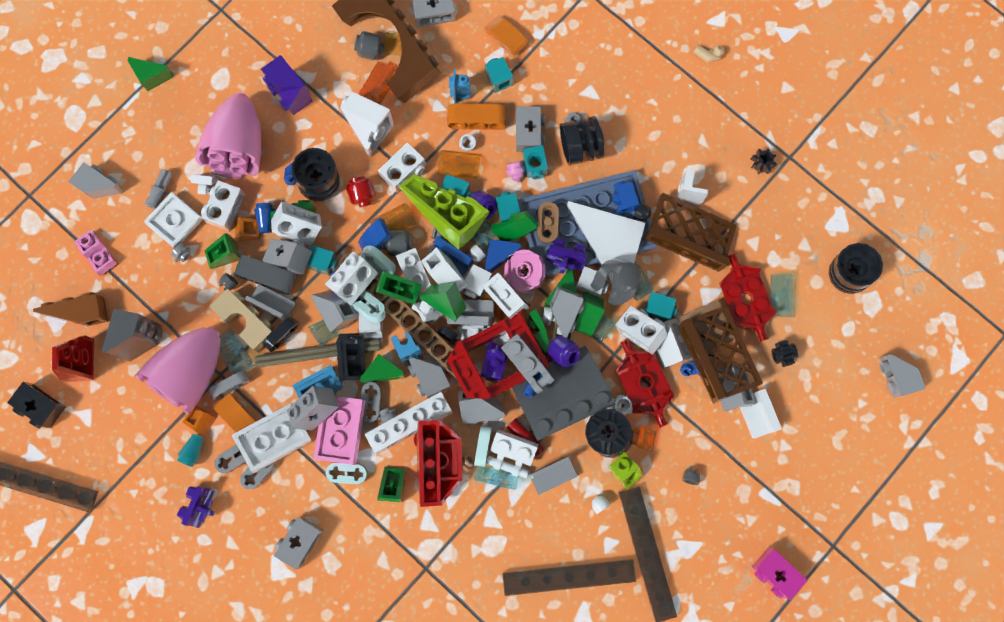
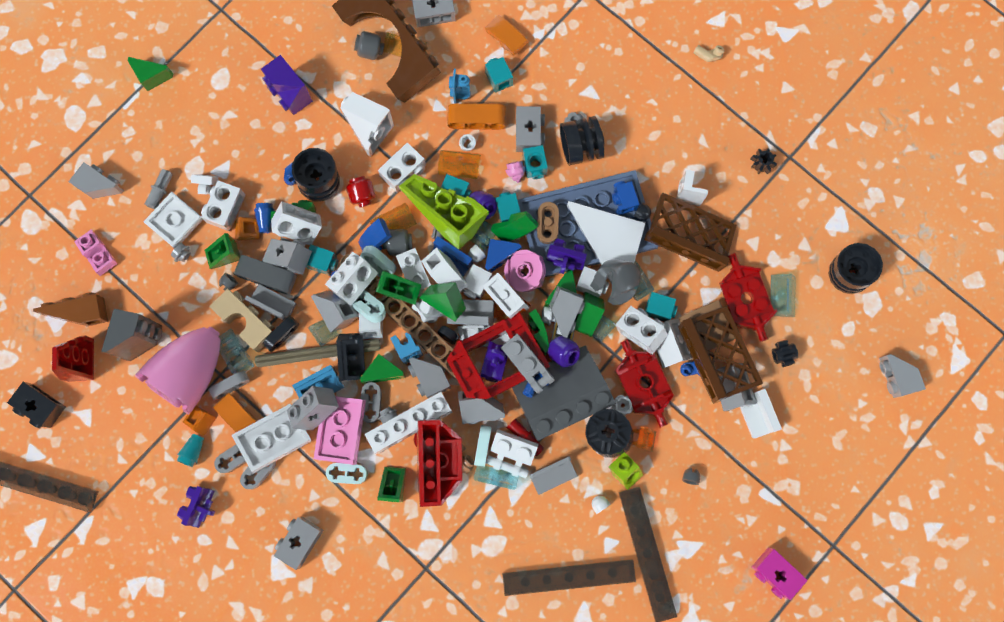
(231, 139): bright pink cylinder -> none
(375, 85): clear orange panel -> none

